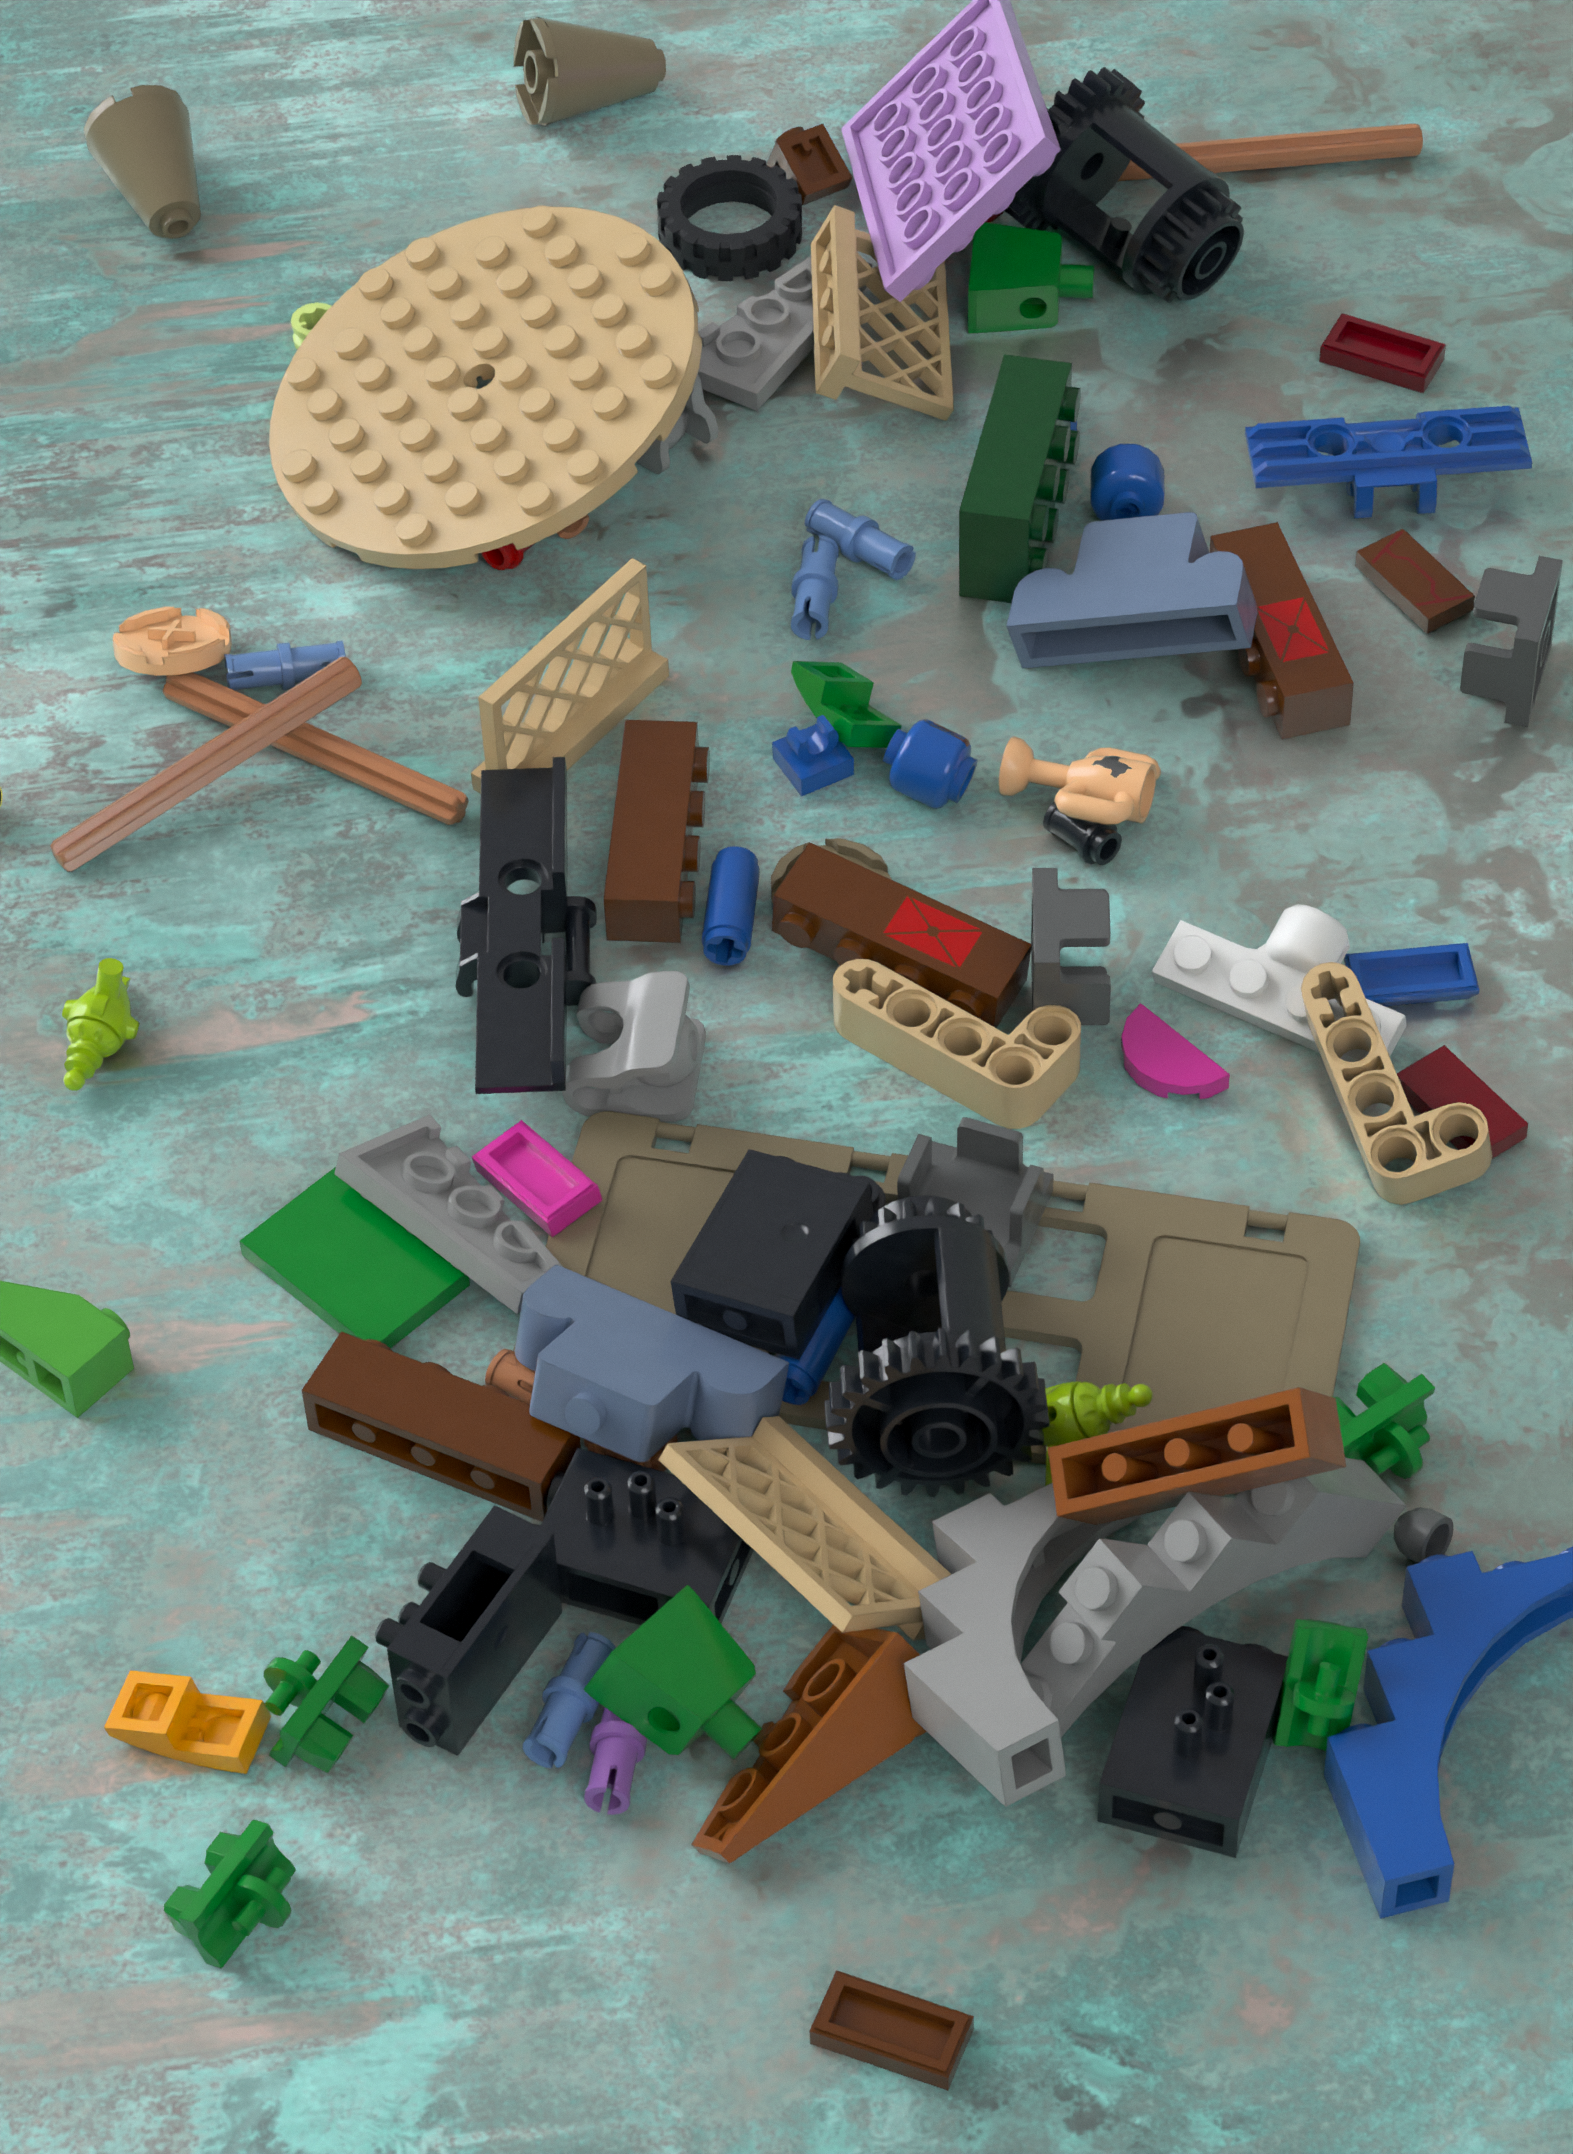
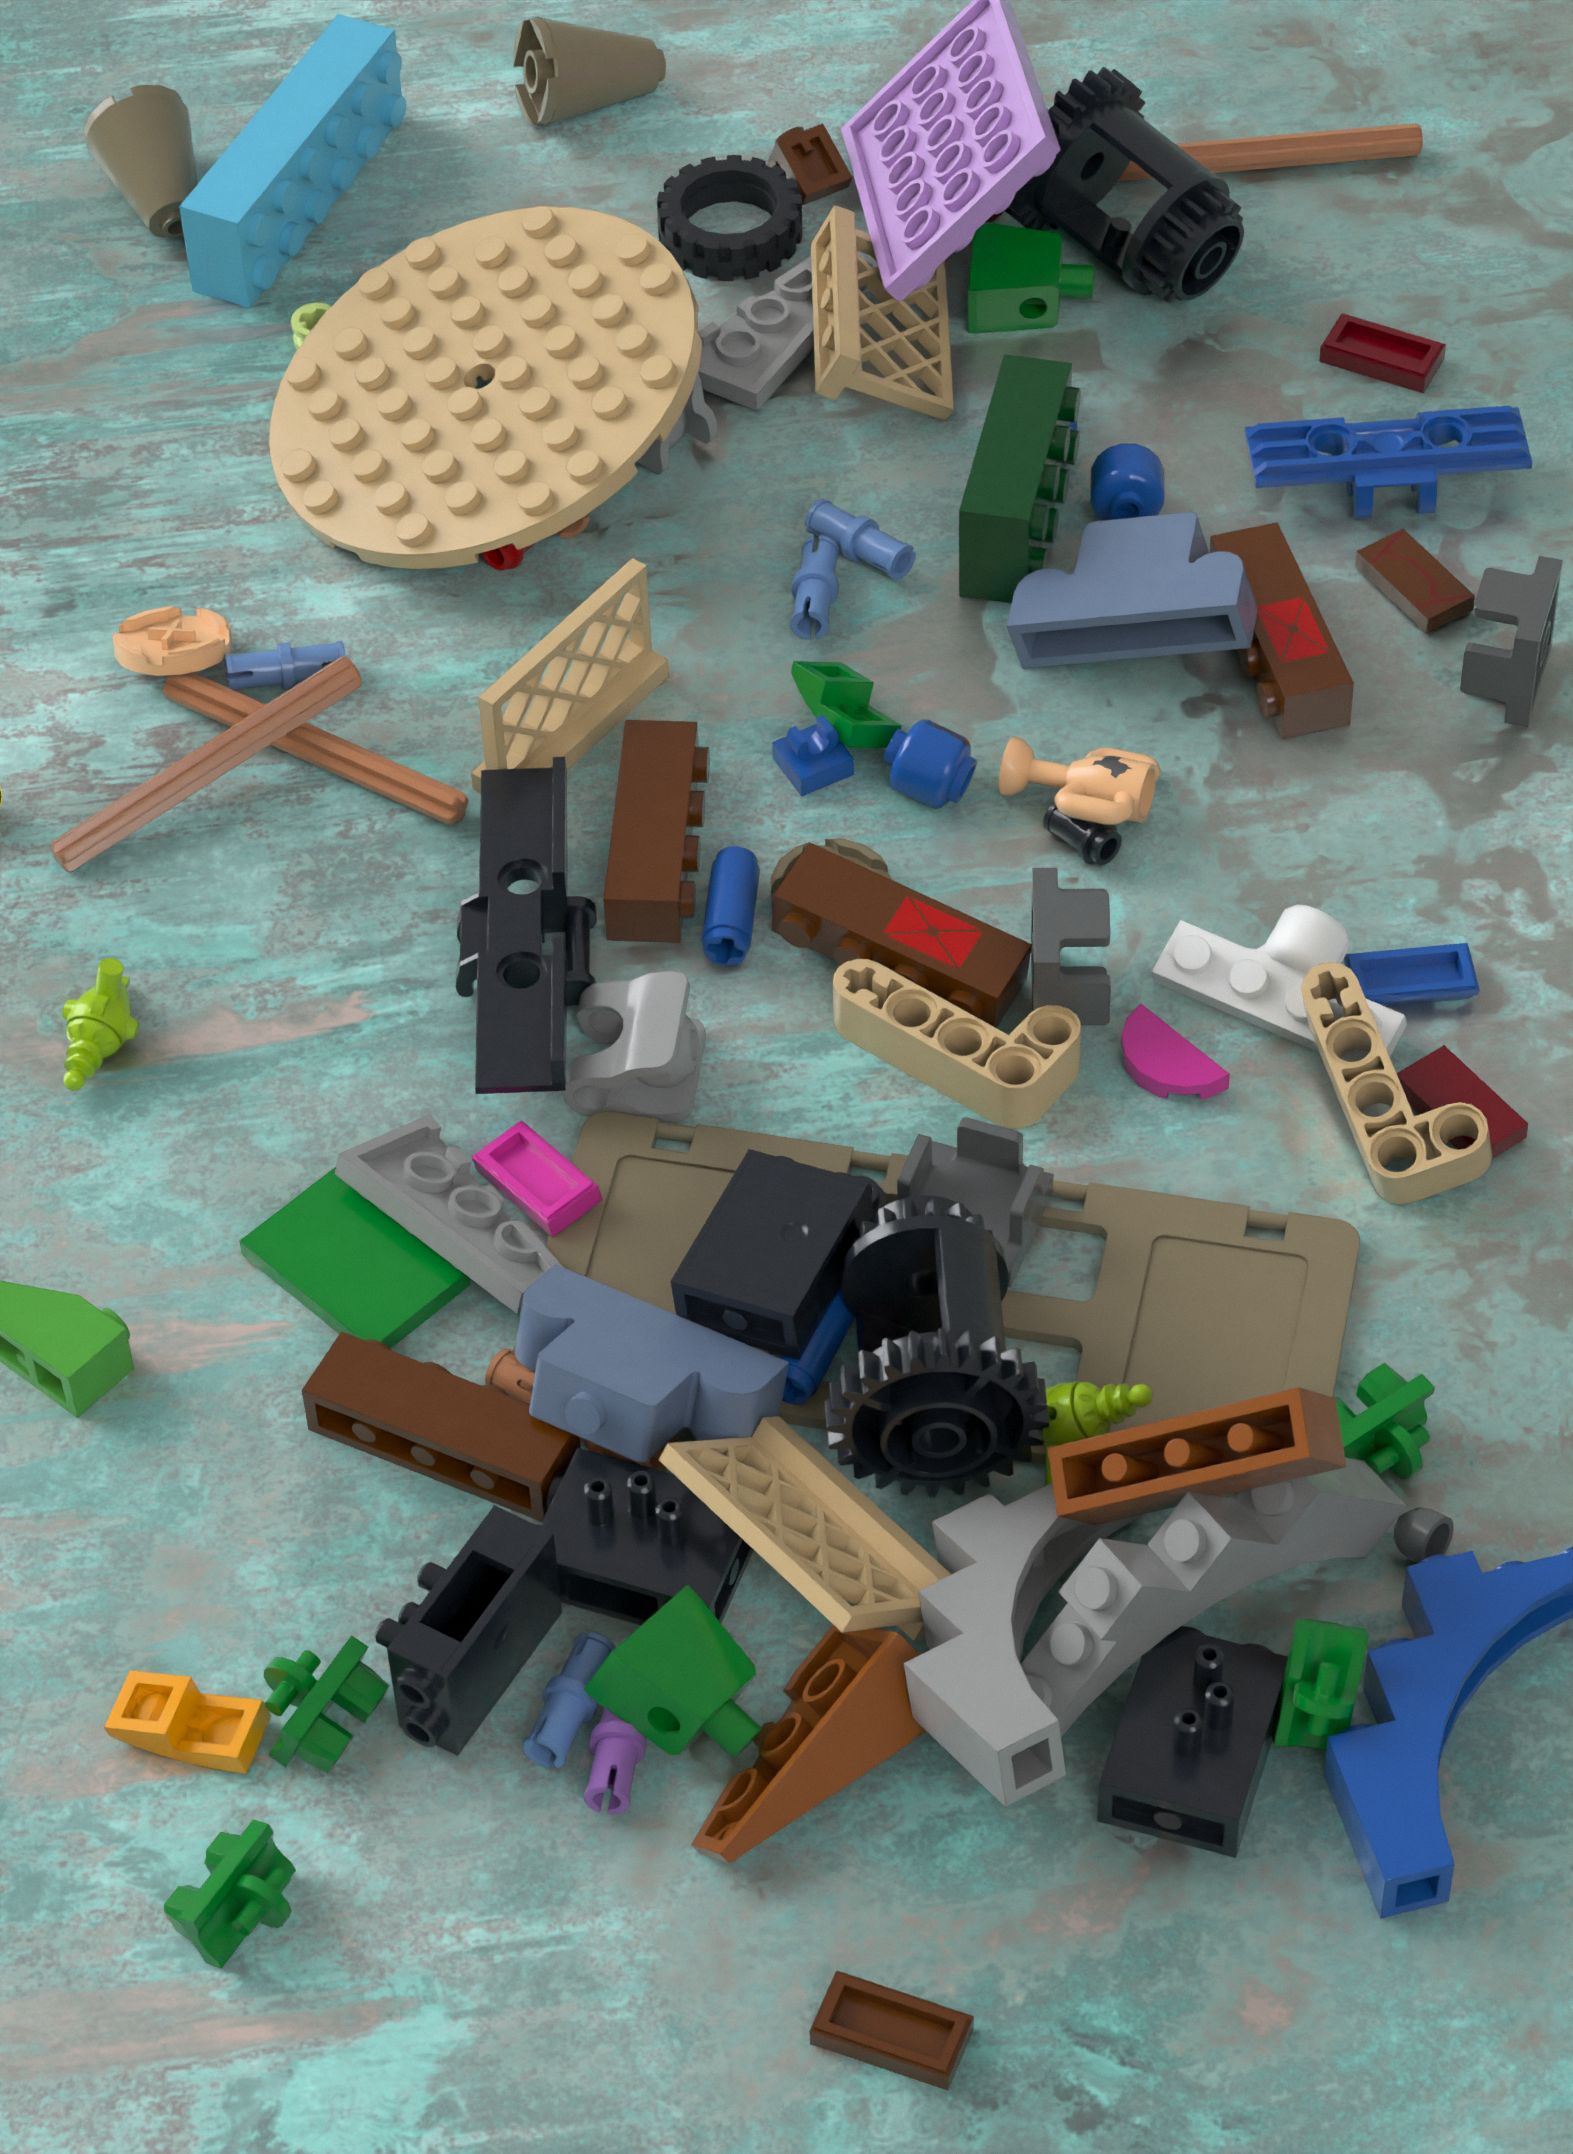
(293, 161): none -> medium azure brick

